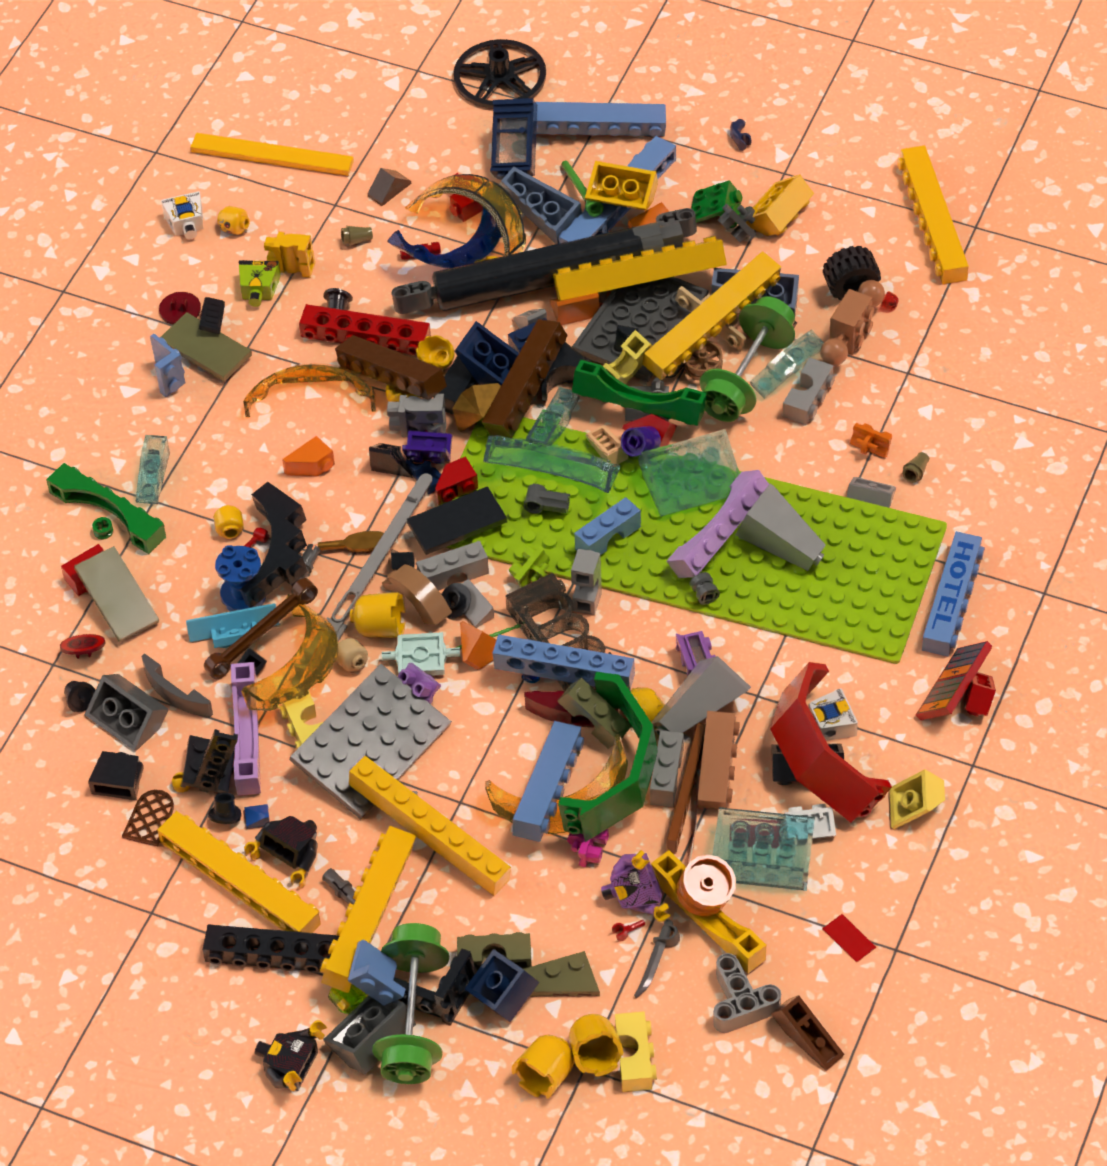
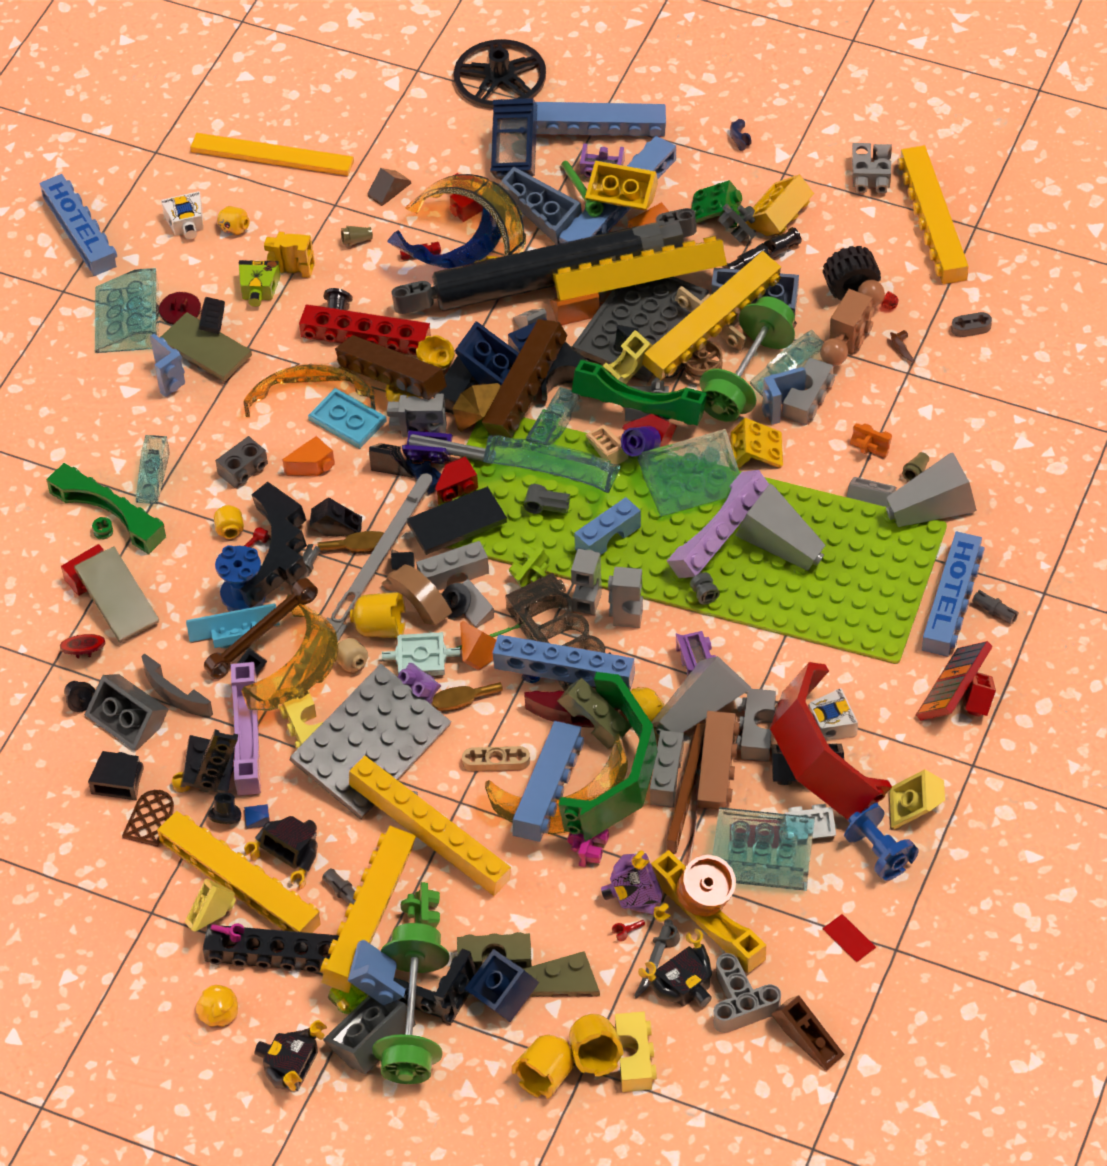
(78, 225): none -> medium blue brick
(127, 311): none -> clear light blue slope
(209, 905): none -> light yellow slope
(217, 1006): none -> yellow hair
(230, 931): none -> dark pink hand
(241, 462): none -> dark grey brick
(334, 519): none -> black slope
(347, 418): none -> medium azure tile
(419, 904): none -> bright green hips
(453, 448): none -> light grey axle
(462, 695): none -> pearl gold piece
(488, 752): none -> tan beam
(587, 160): none -> medium lavender window
(626, 597): none -> light grey arch
(684, 976): none -> black torso
(756, 441): none -> yellow bracket
(758, 708): none -> light grey arch
(776, 390): none -> medium blue bracket
(777, 244): none -> black piece
(869, 173): none -> light grey hips
(891, 854): none -> blue piece
(897, 340): none -> reddish brown bar
(933, 494): none -> light grey slope
(971, 324): none -> dark grey beam
(995, 607): none -> dark grey pin

